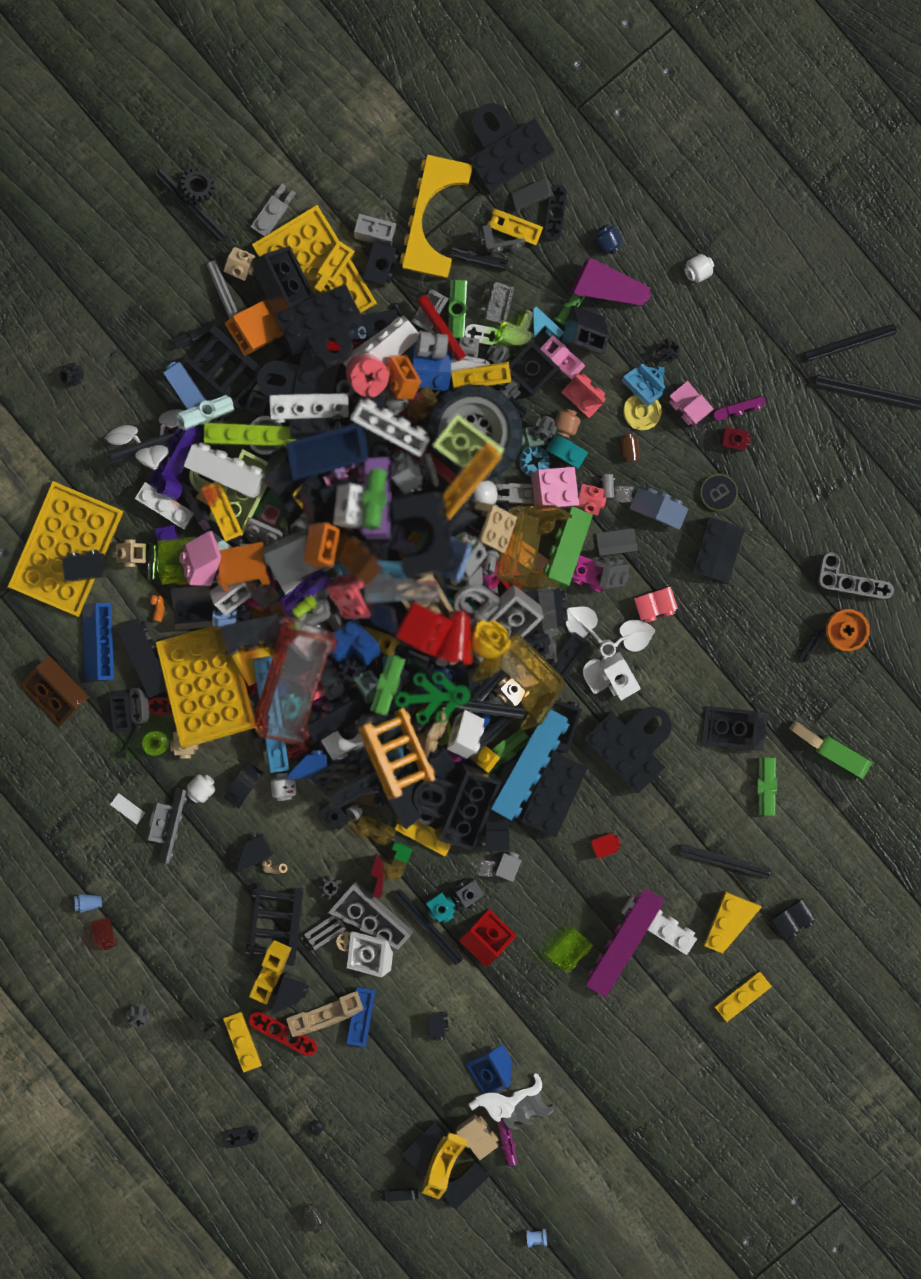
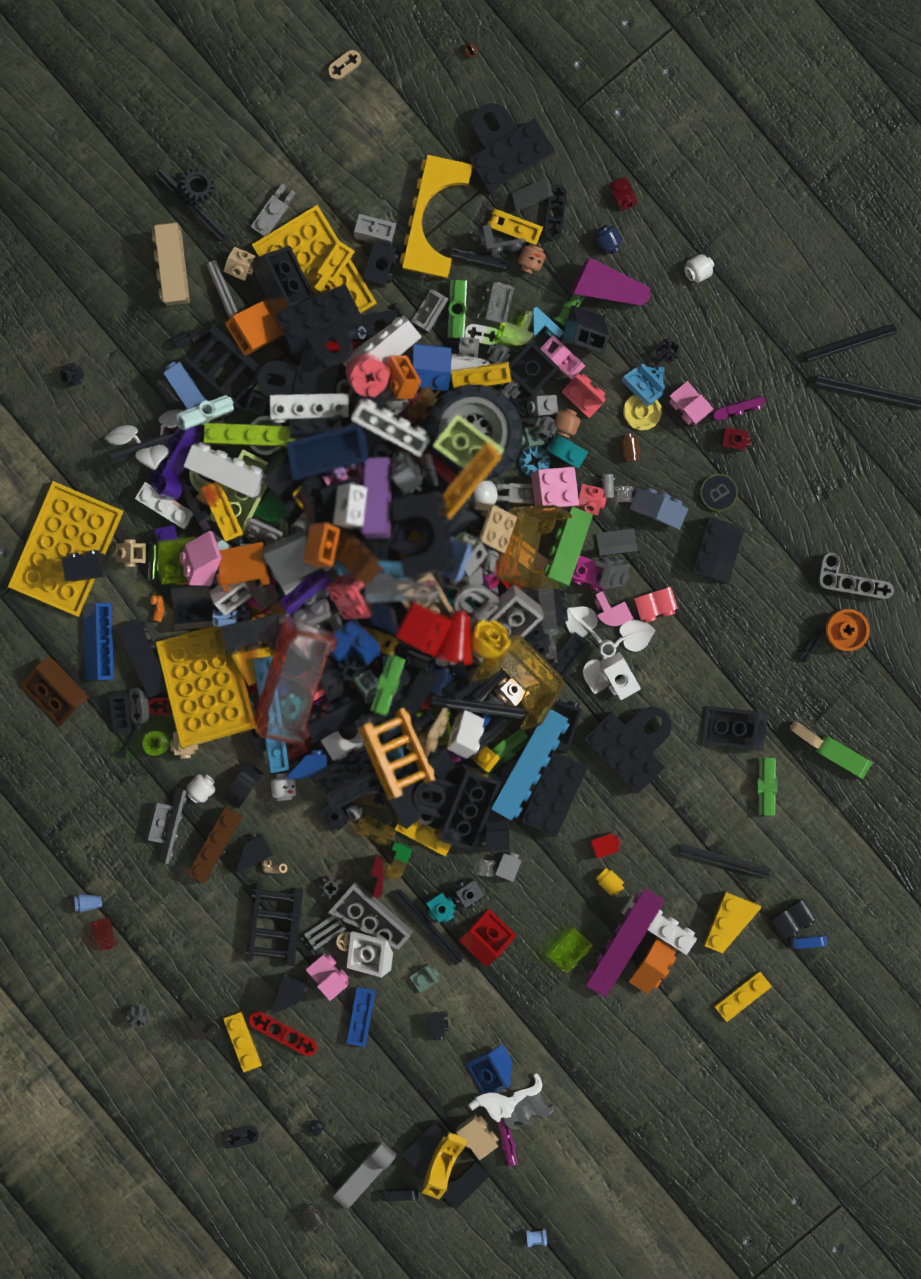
(127, 808): white sticker -> none
(171, 263): none -> tan brick
(215, 844): none -> reddish brown brick
(271, 514): tile -> none
(271, 972): yellow arch -> none
(306, 605): lime pin -> none
(326, 1015): tan slope -> none
(327, 976): none -> bright pink brick
(347, 68): none -> tan beam
(364, 1175): none -> light grey beam
(374, 499): bright green piece -> none
(425, 977): none -> sand green bracket
(436, 697): green plant -> none
(438, 345): light grey wheel -> none
(441, 327): red axle -> none
(466, 53): none -> reddish brown hinge
(531, 258): none -> nougat head
(542, 405): none -> light grey bracket
(610, 882): none -> yellow brick
(612, 616): none -> bright pink brick
(623, 194): none -> dark red bracket
(654, 966): none -> orange brick
(809, 942): none -> blue beam

